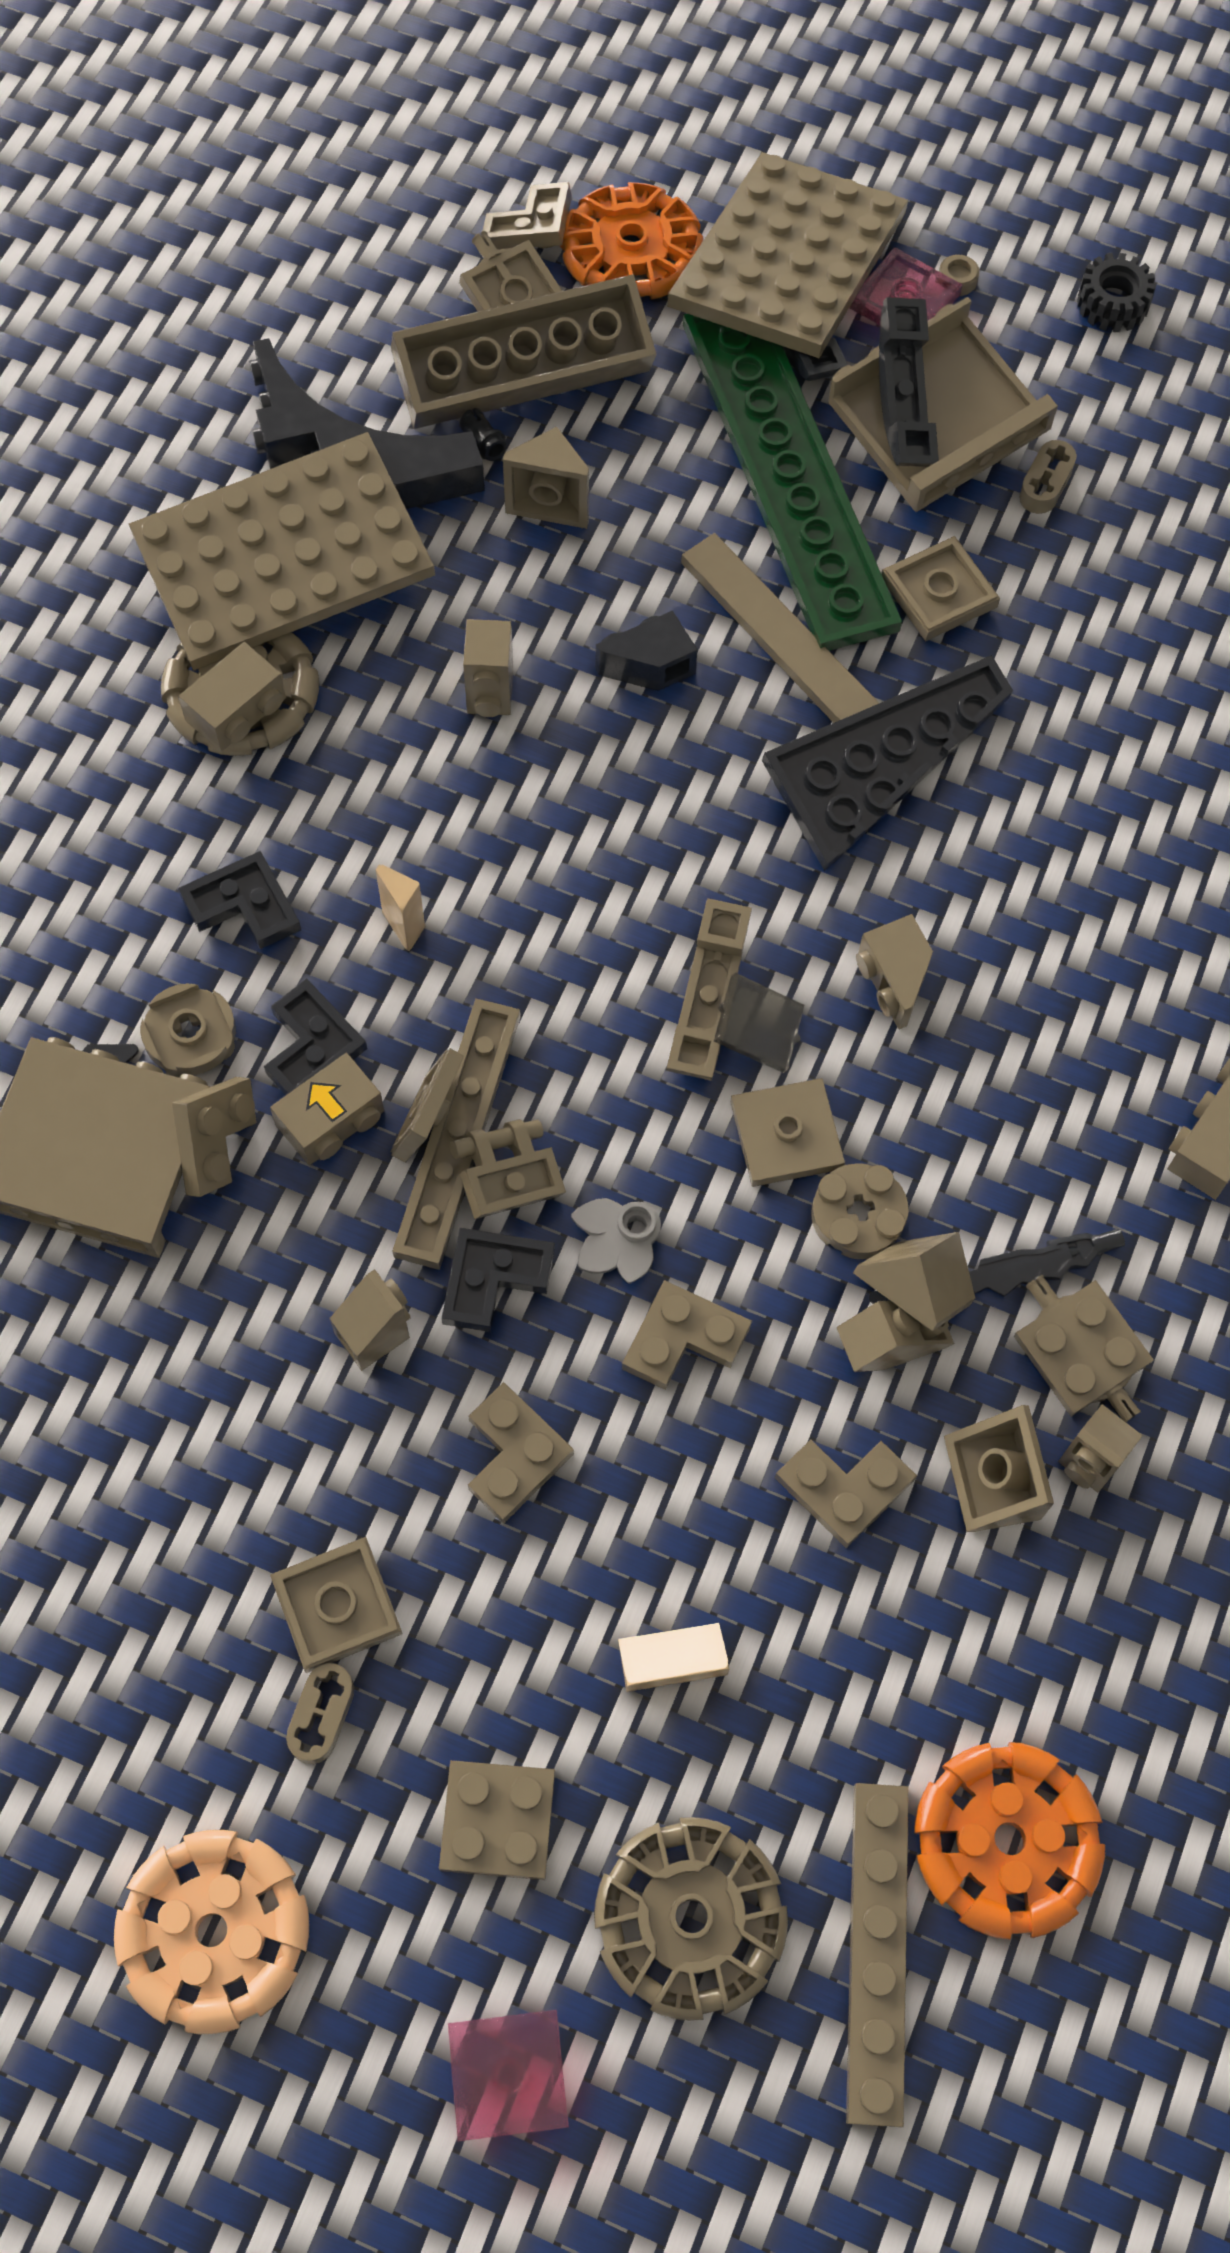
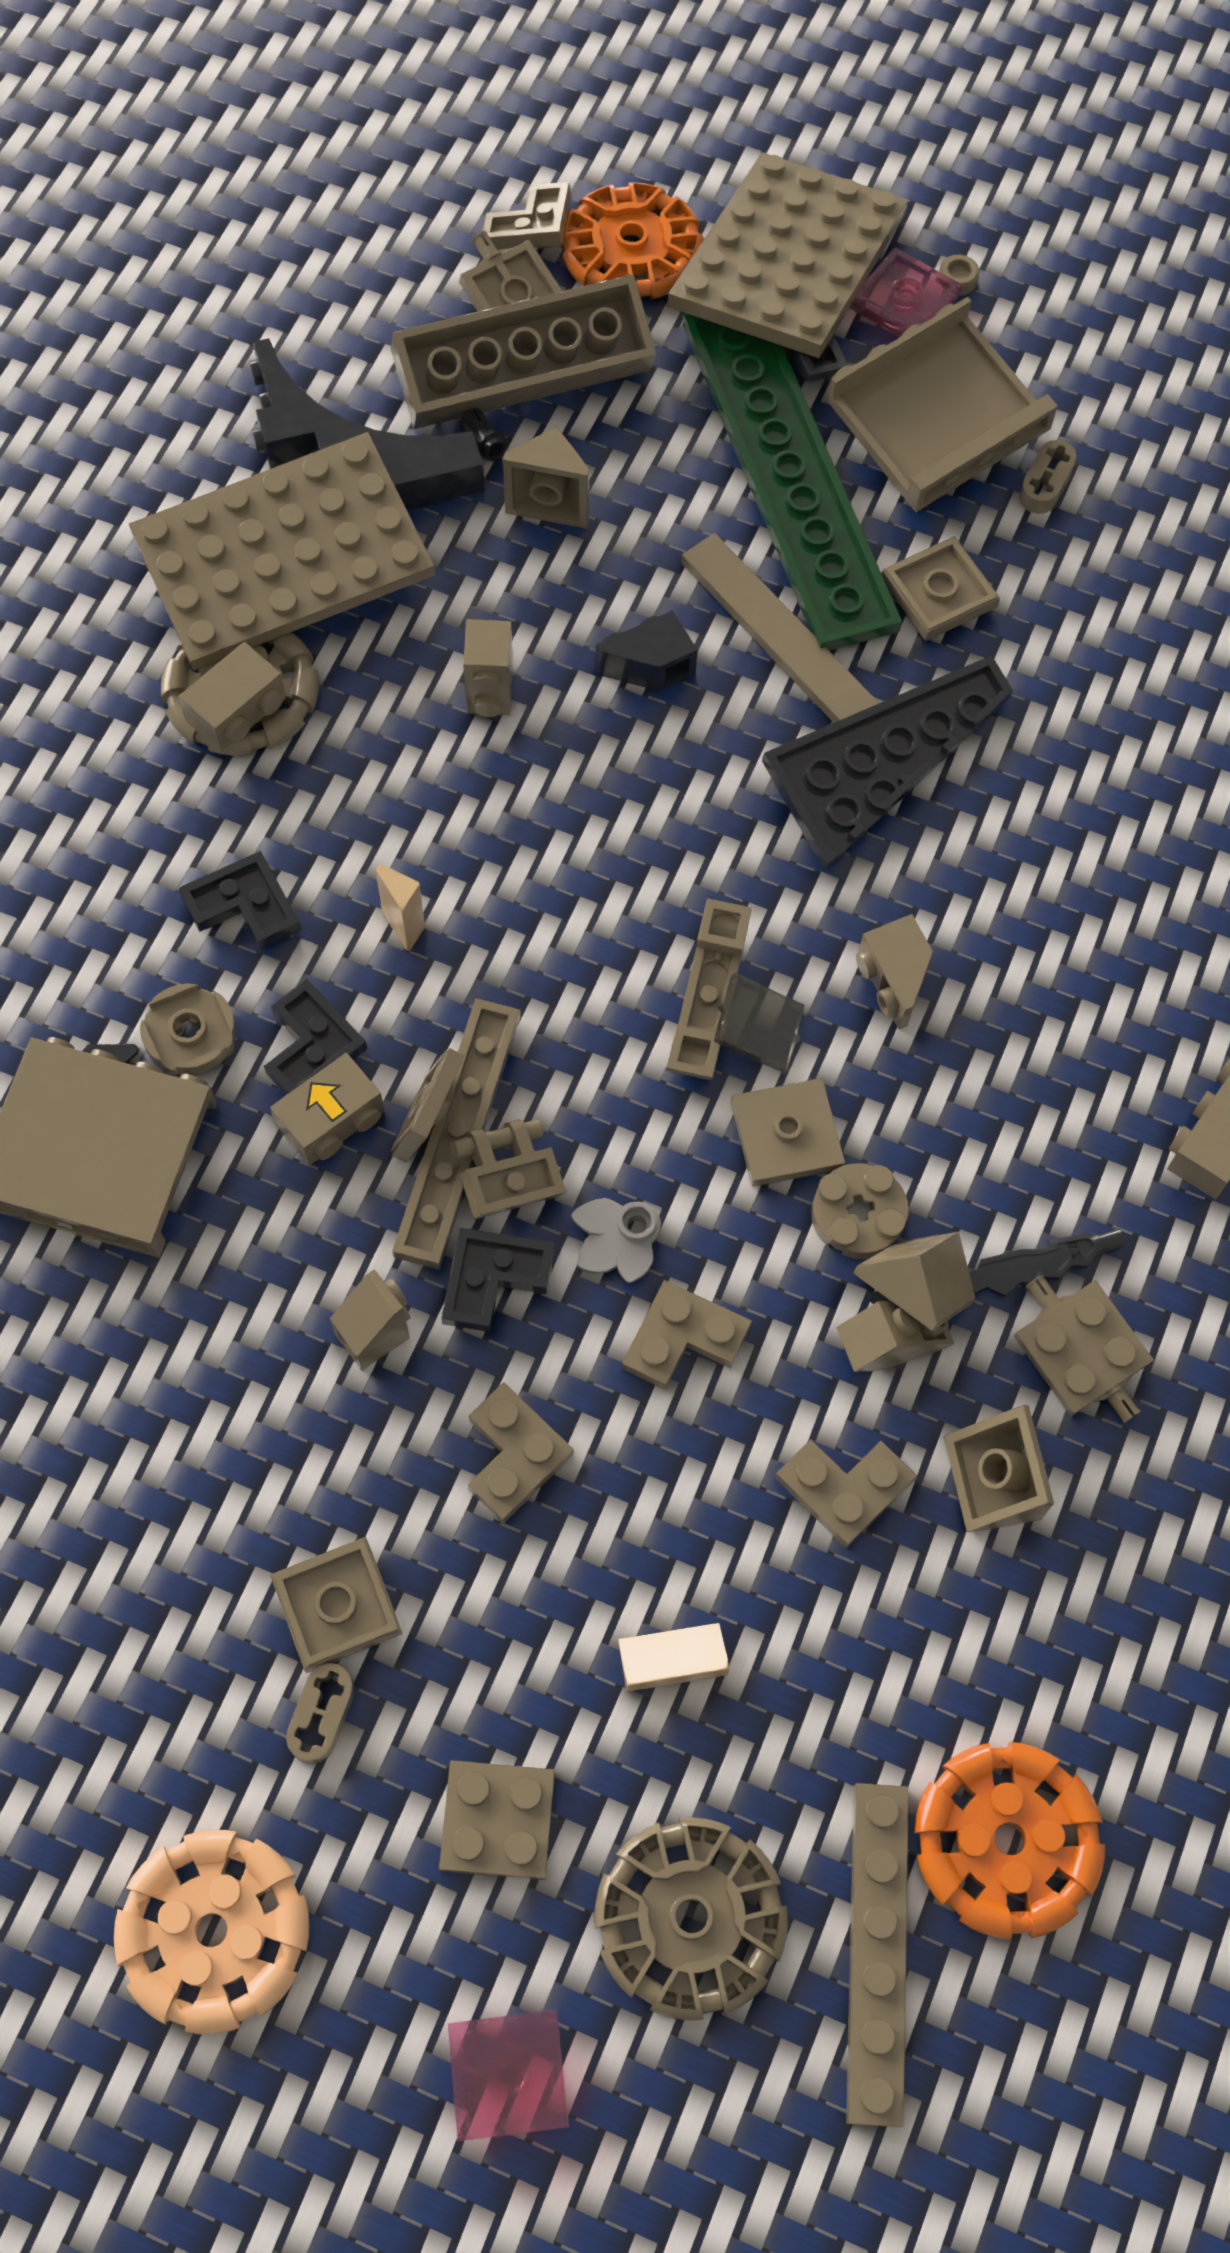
(202, 1129): dark tan plate -> none
(903, 382): black slope -> none
(1099, 1449): dark tan slope -> none
(1120, 275): black tyre -> none

